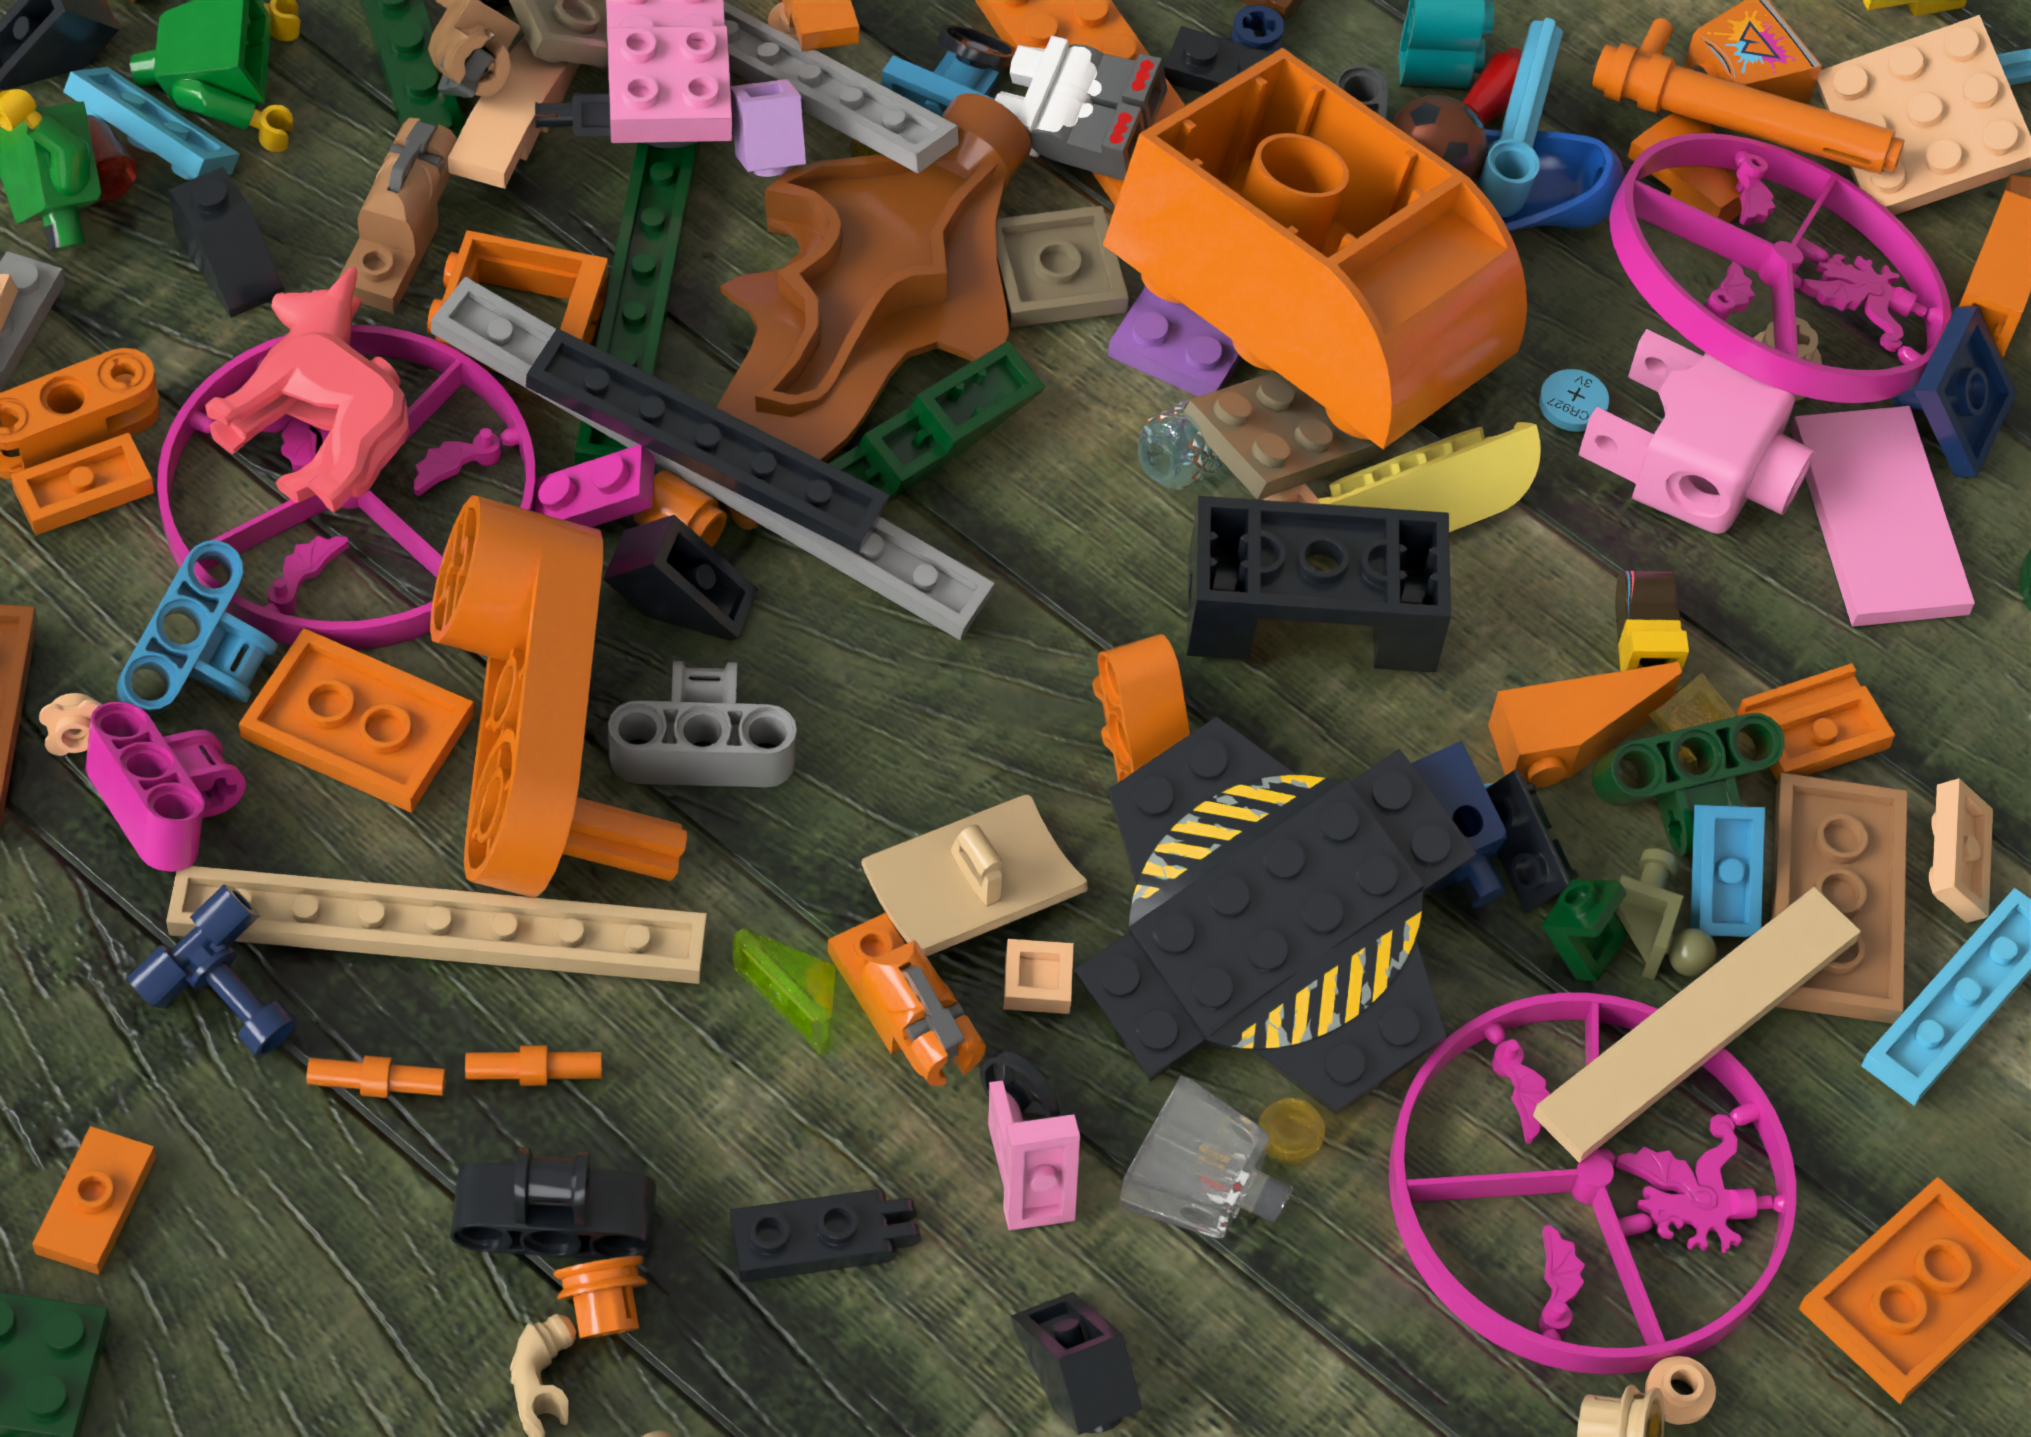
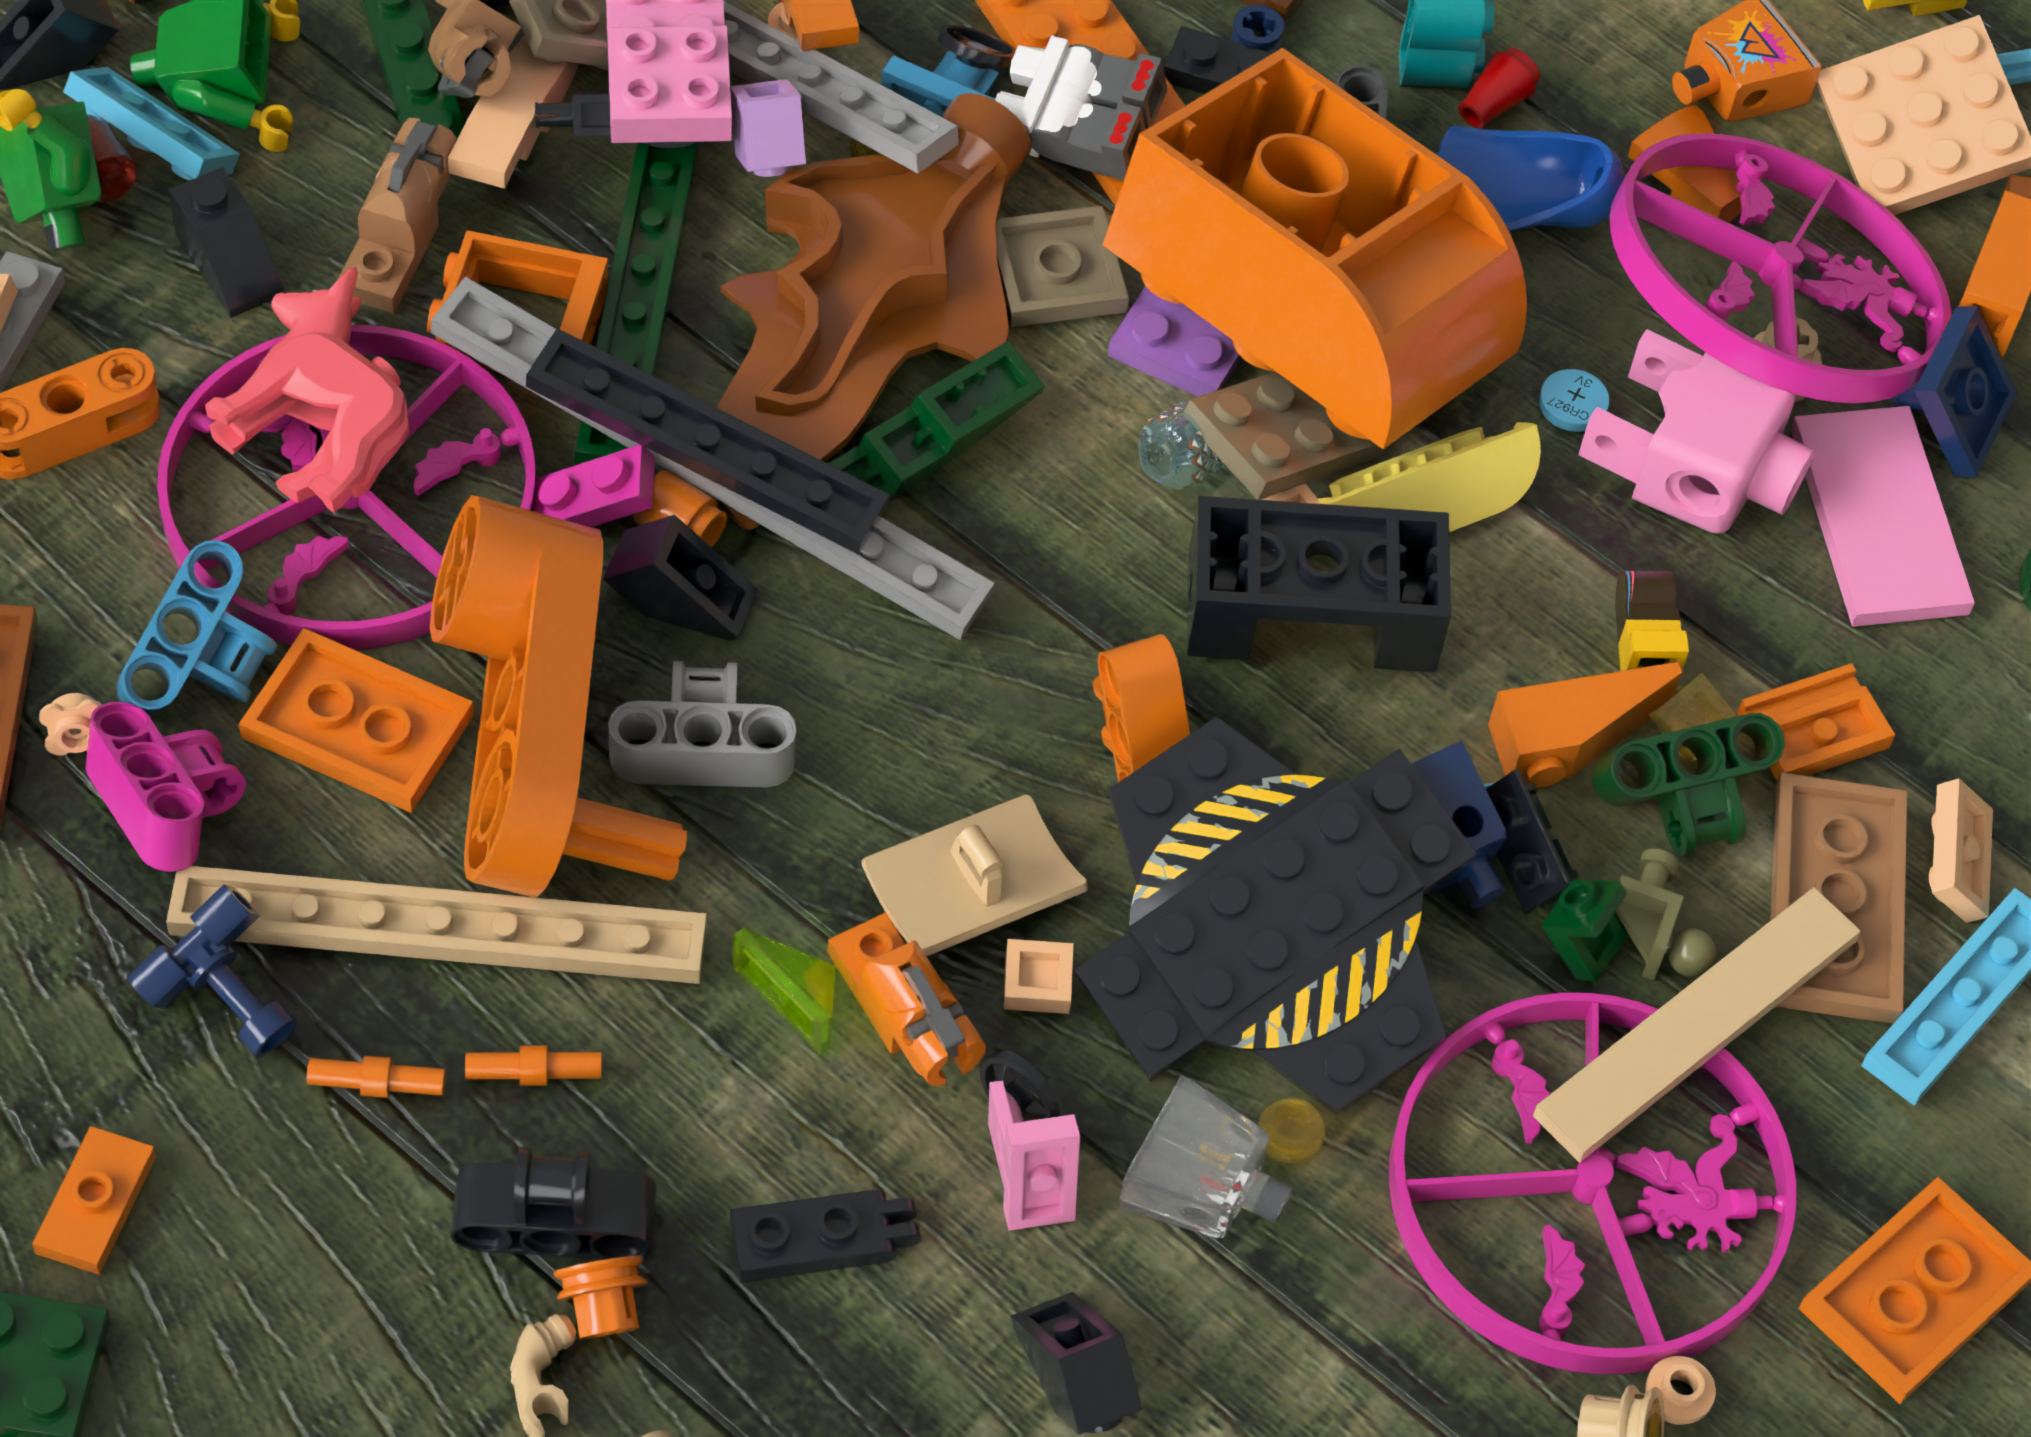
(82, 483): orange plate -> none
(1448, 130): copper piece -> none
(1511, 159): medium azure axle -> none
(1660, 84): orange cylinder -> none
(1727, 870): dark azure plate -> none

